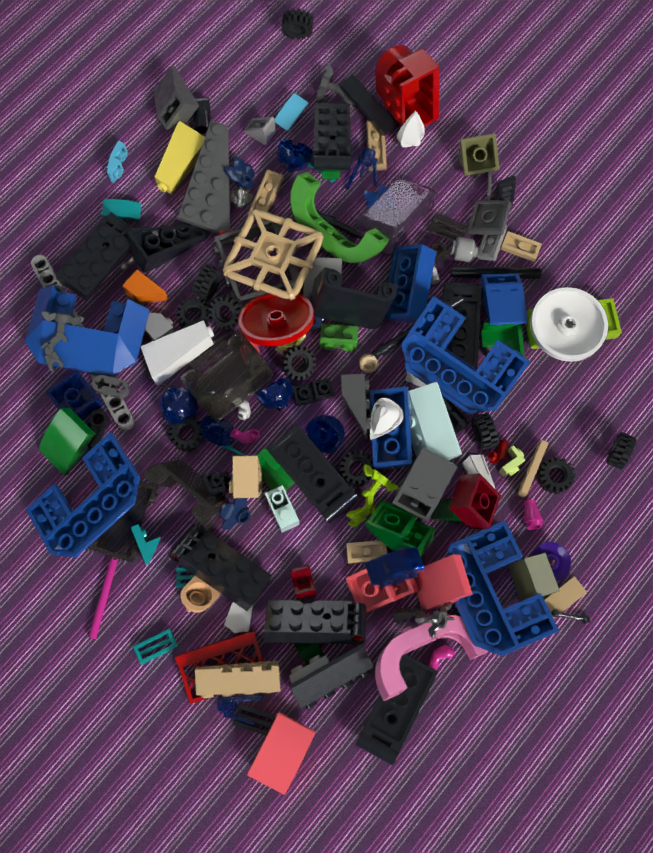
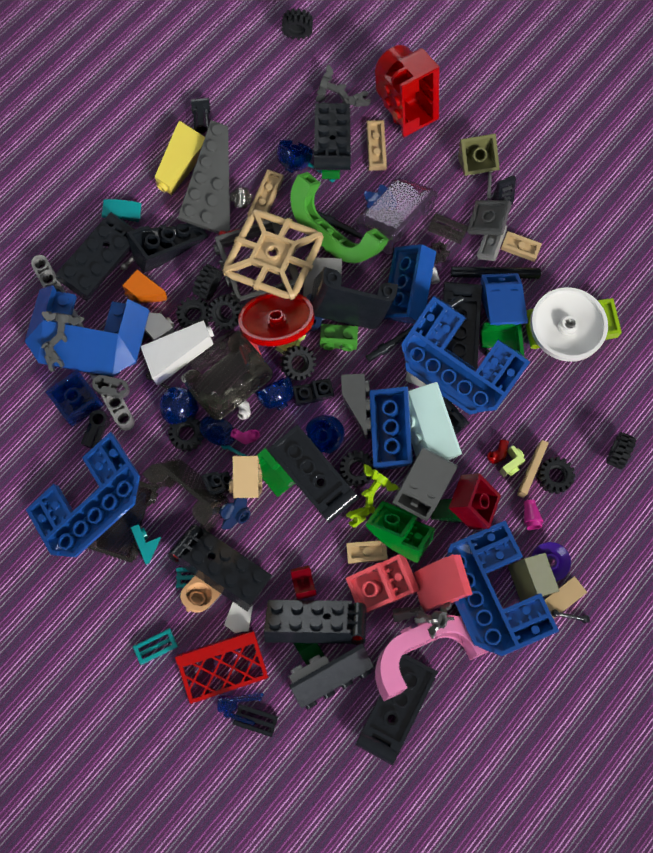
(66, 440): green slope -> none
(103, 599): dark pink bar -> none
(117, 156): medium azure slope -> none
(174, 100): dark grey slope -> none
(237, 678): tan wedge -> none
(240, 173): dark blue plate -> none
(261, 129): light grey slope -> none
(281, 753): coral slope -> none
(282, 509): light aqua slope -> none
(291, 112): medium azure slope -> none
(366, 159): clear blue plant -> none
(368, 105): black tile -> none
(368, 363): tan tile -> none
(385, 417): white piece -> none
(395, 567): clear blue brick -> none
(411, 131): white piece -> none
(440, 653): dark pink arm -> none
(463, 249): light grey head -> none
(477, 464): white piece -> none
(485, 431): black tyre -> none

